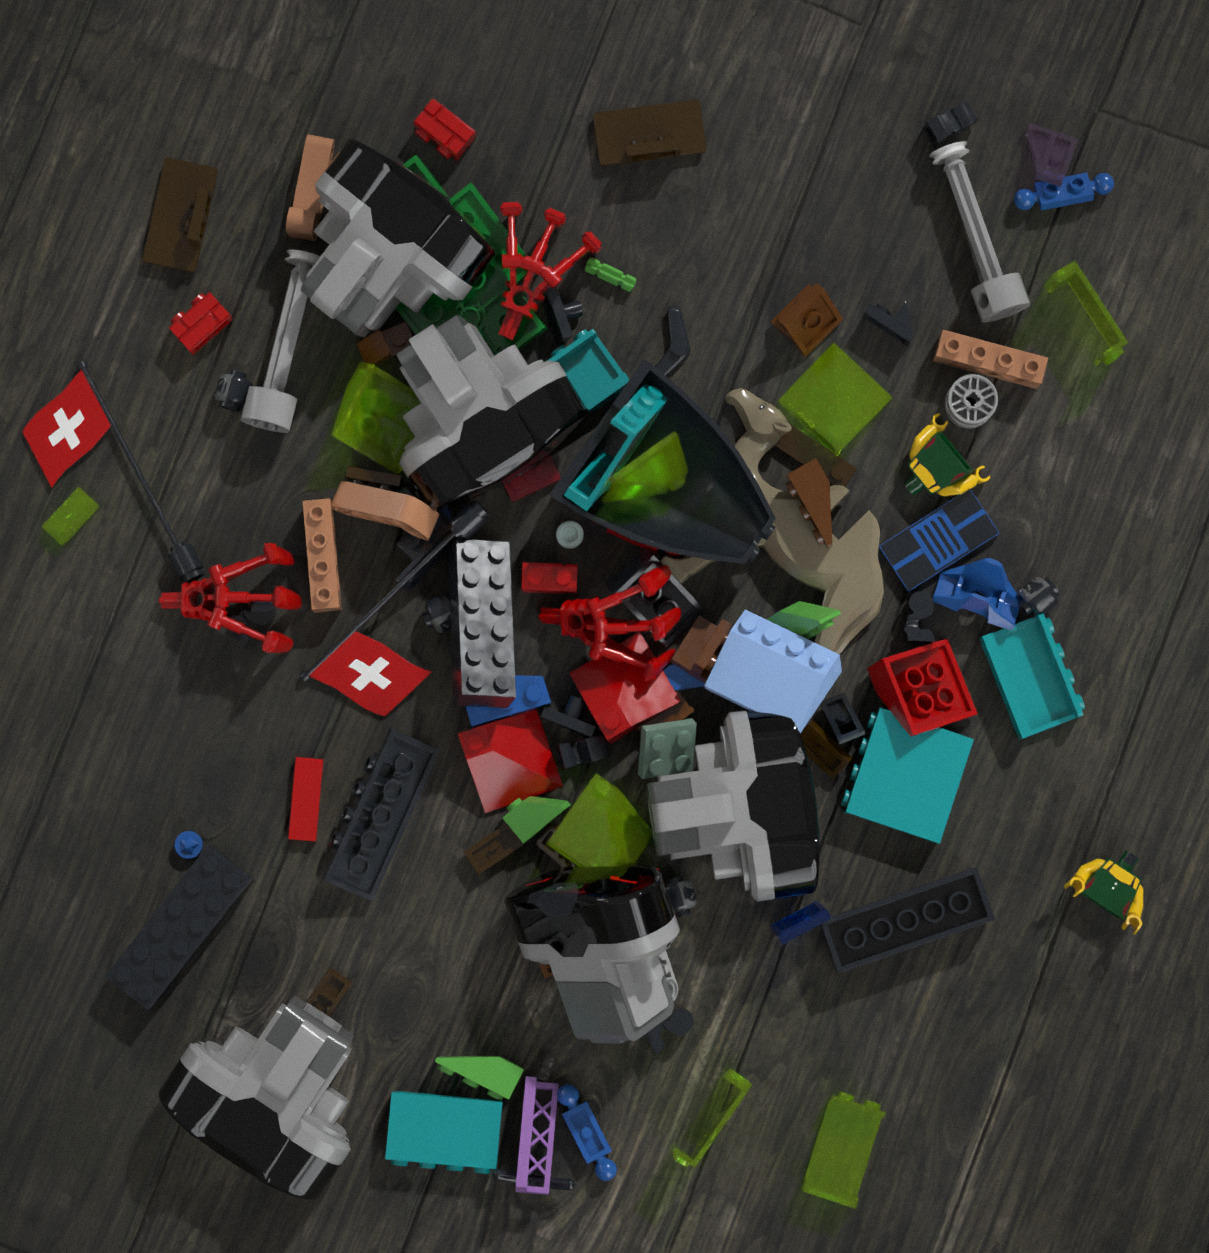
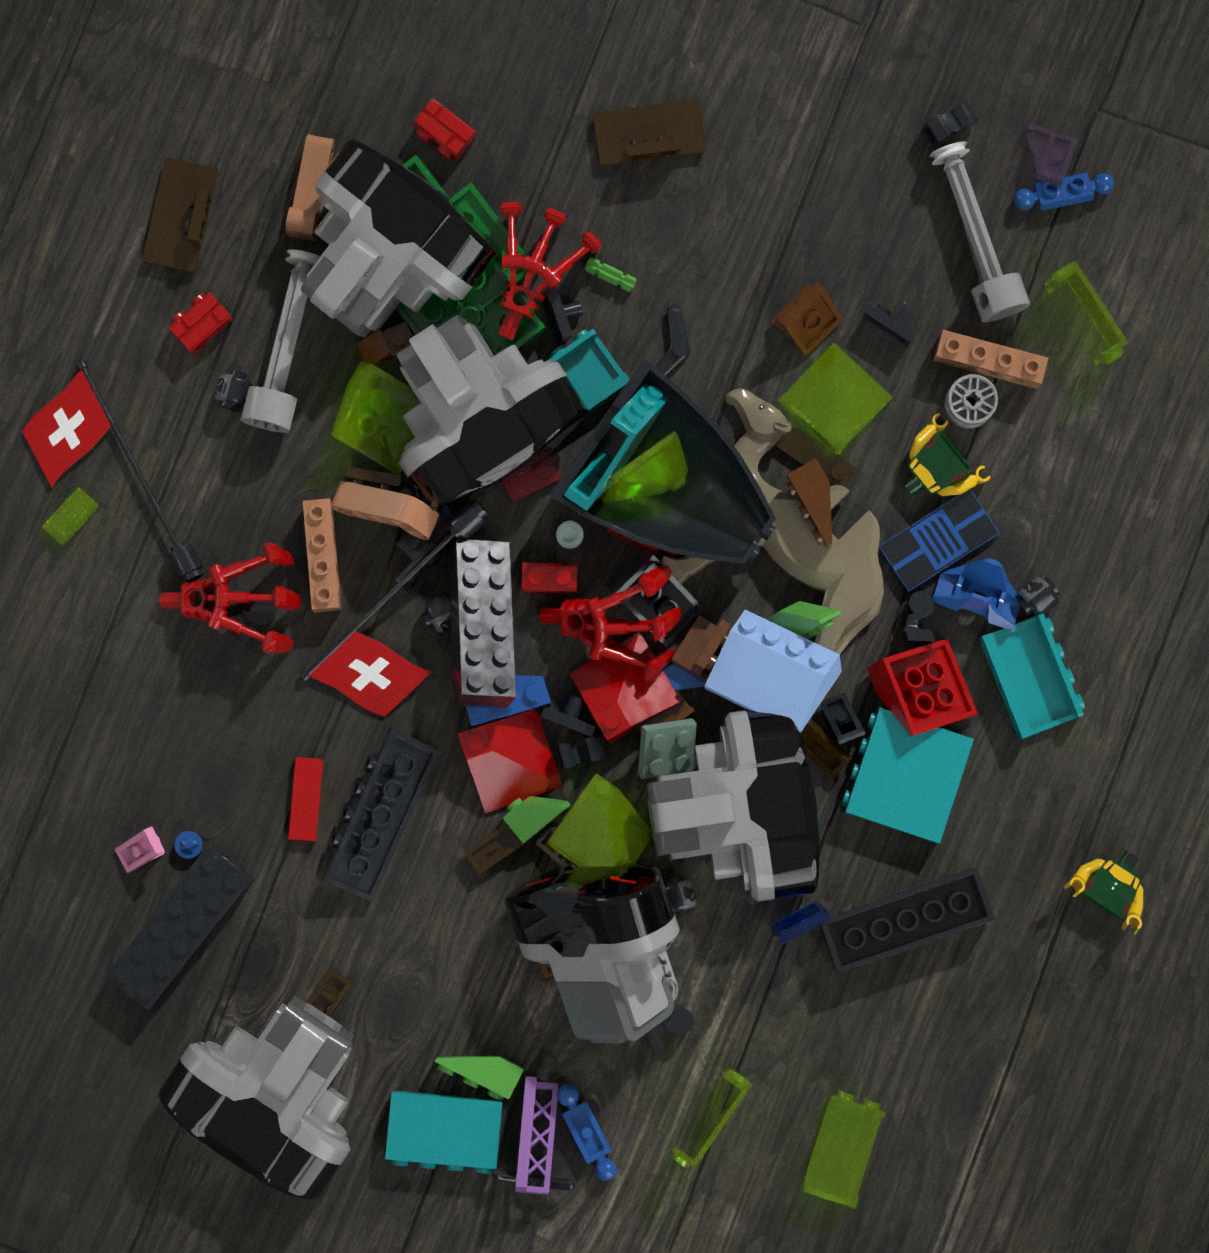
(140, 850): none -> bright pink slope

